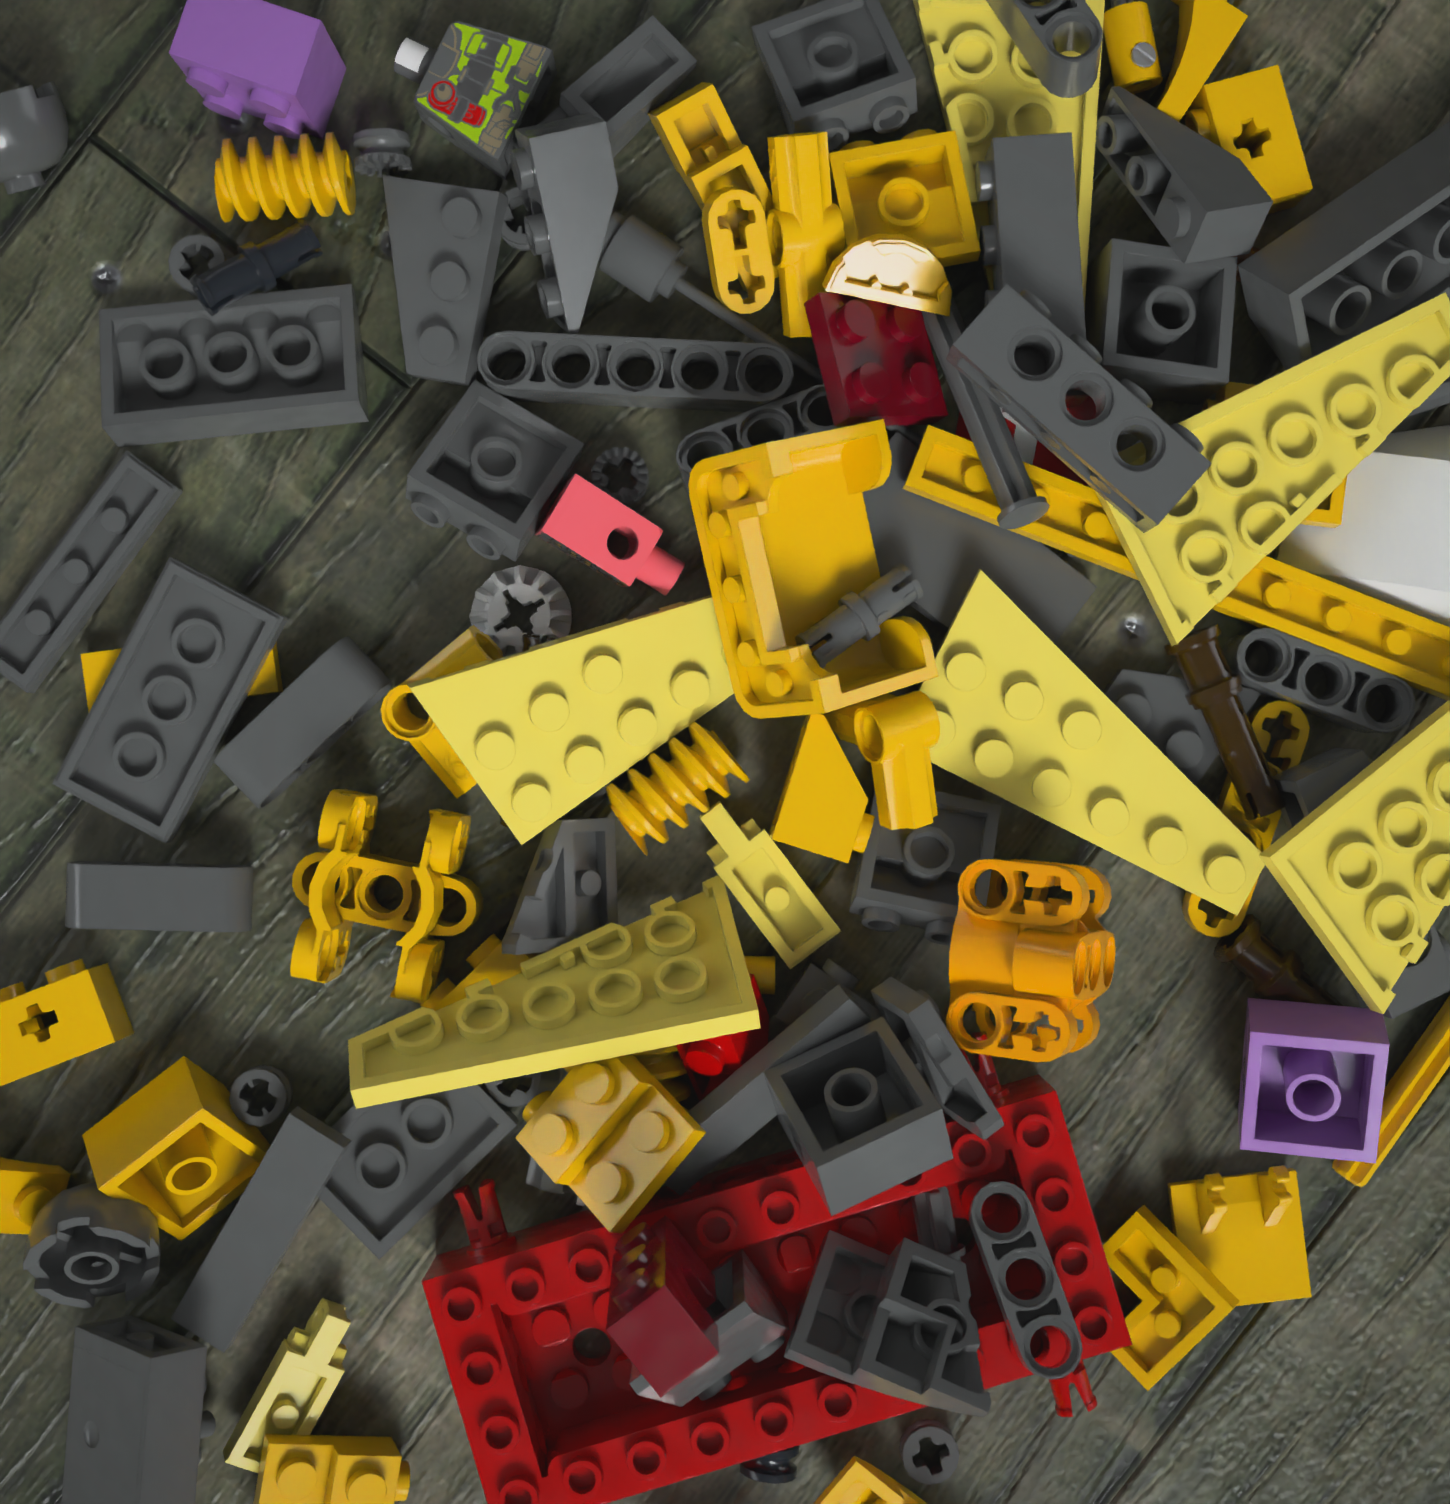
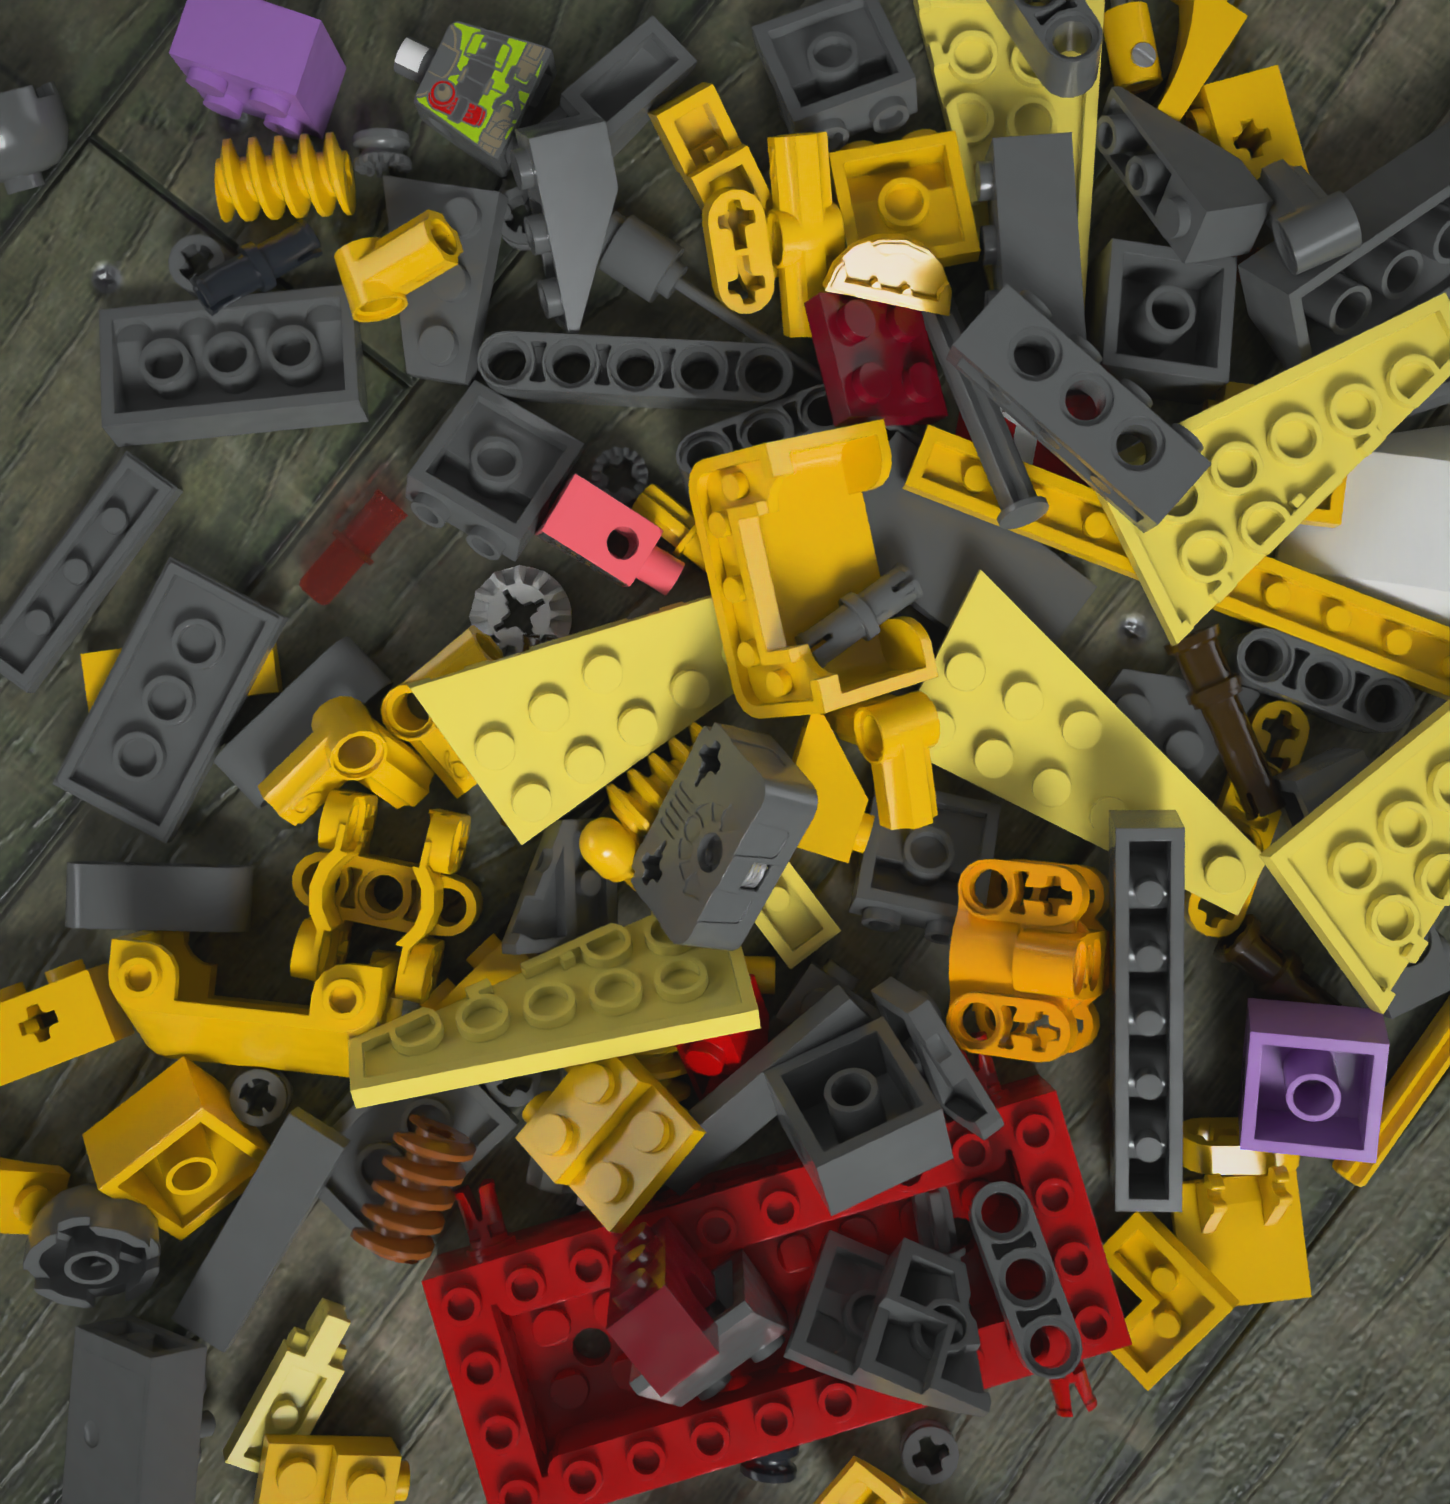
(177, 1014): none -> yellow windscreen
(344, 748): none -> yellow piece
(351, 548): none -> clear red axle
(385, 269): none -> yellow piece
(417, 1191): none -> dark orange piece
(608, 849): none -> yellow cylinder
(674, 520): none -> yellow axle
(723, 837): none -> dark grey axle
(1146, 1009): none -> dark grey brick
(1214, 1147): none -> yellow beam
(1305, 220): none -> dark grey piece

